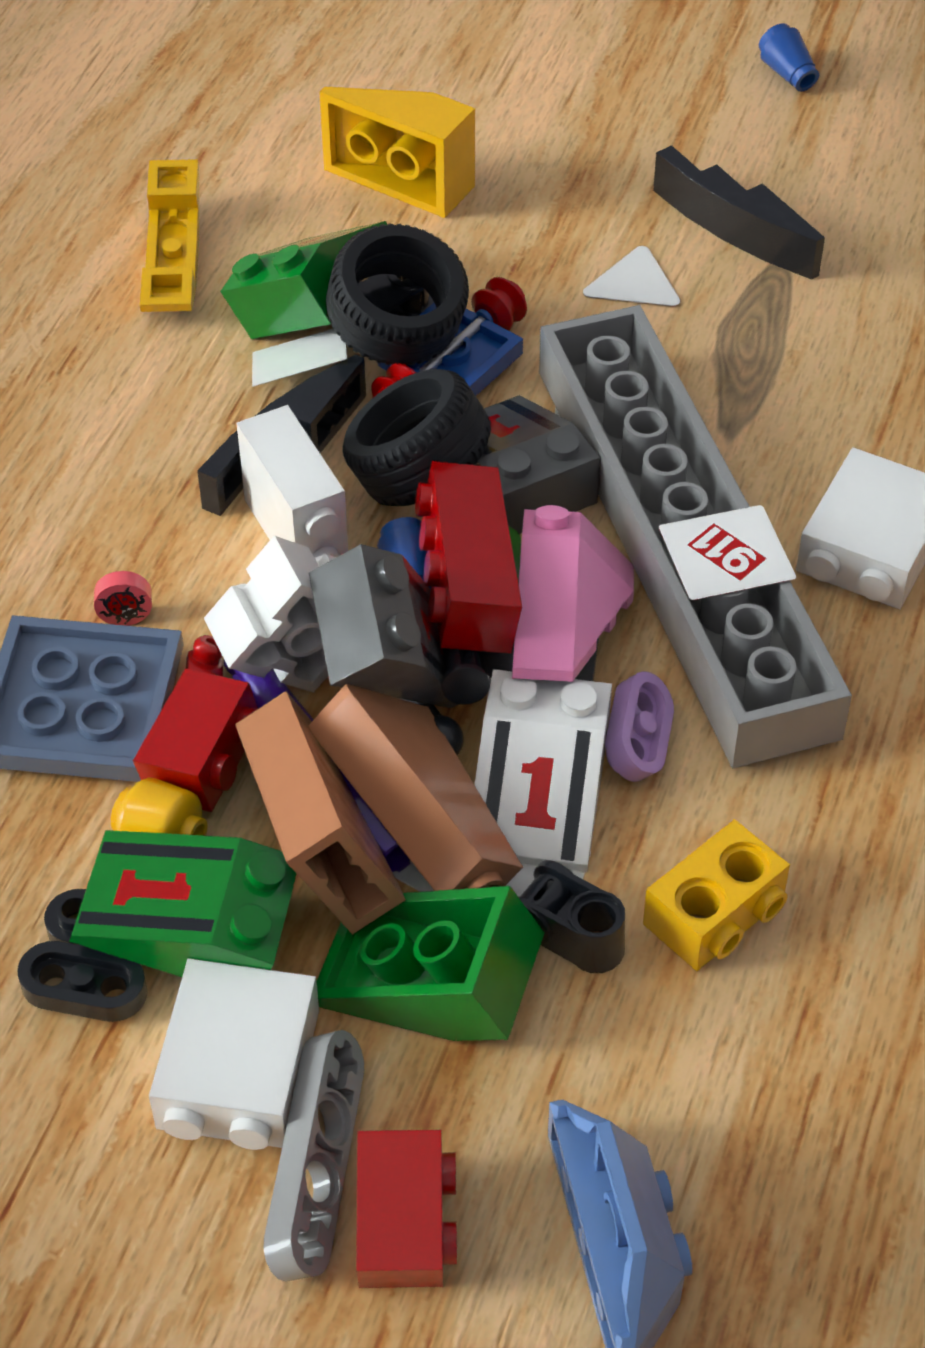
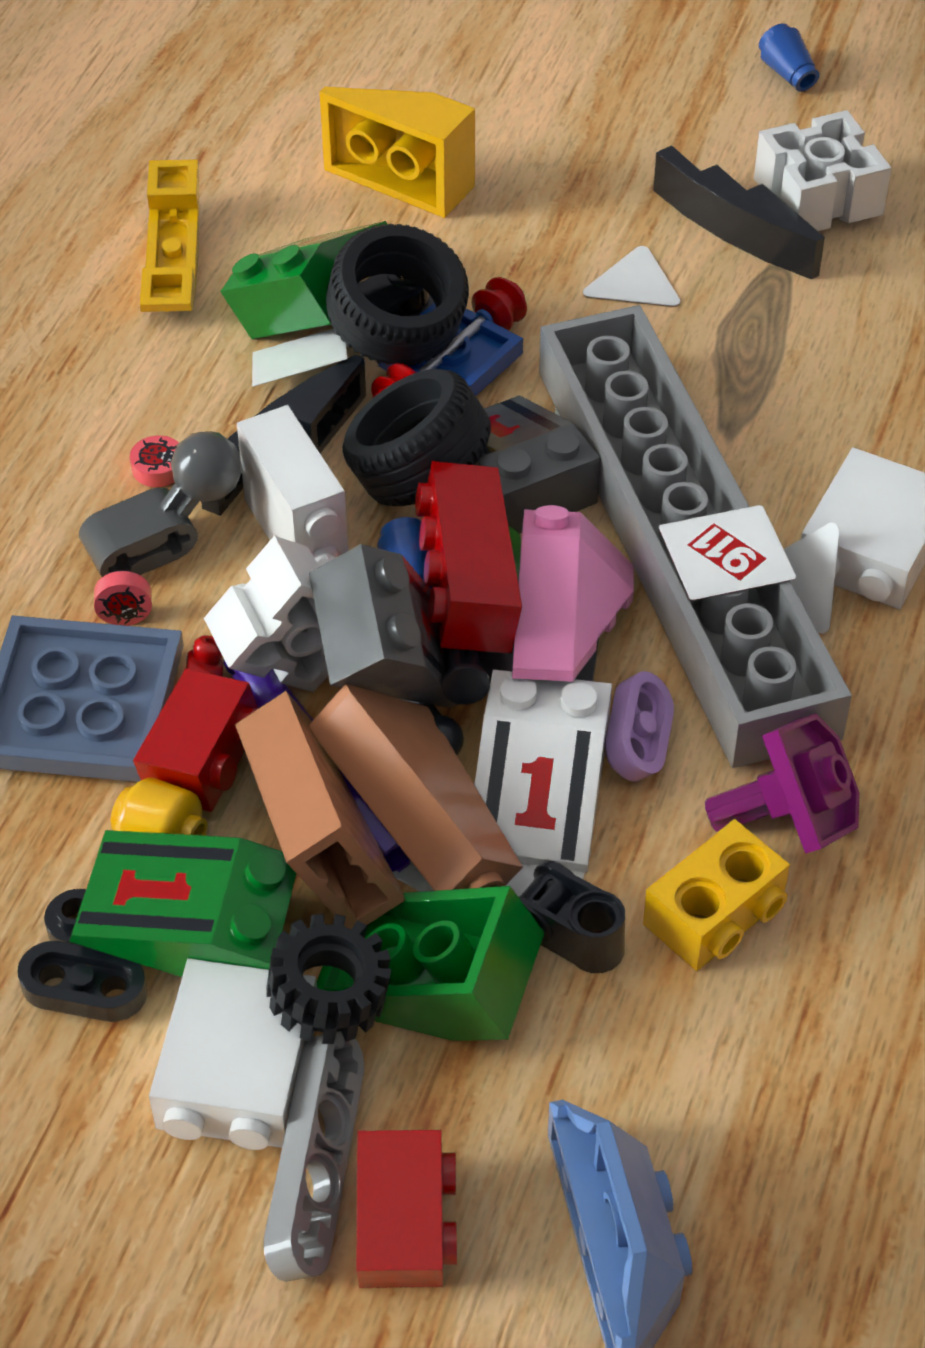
(151, 460): none -> coral tile
(155, 524): none -> dark grey beam
(324, 1009): none -> black tyre
(807, 781): none -> magenta piece
(815, 568): none -> white sticker
(824, 170): none -> white brick

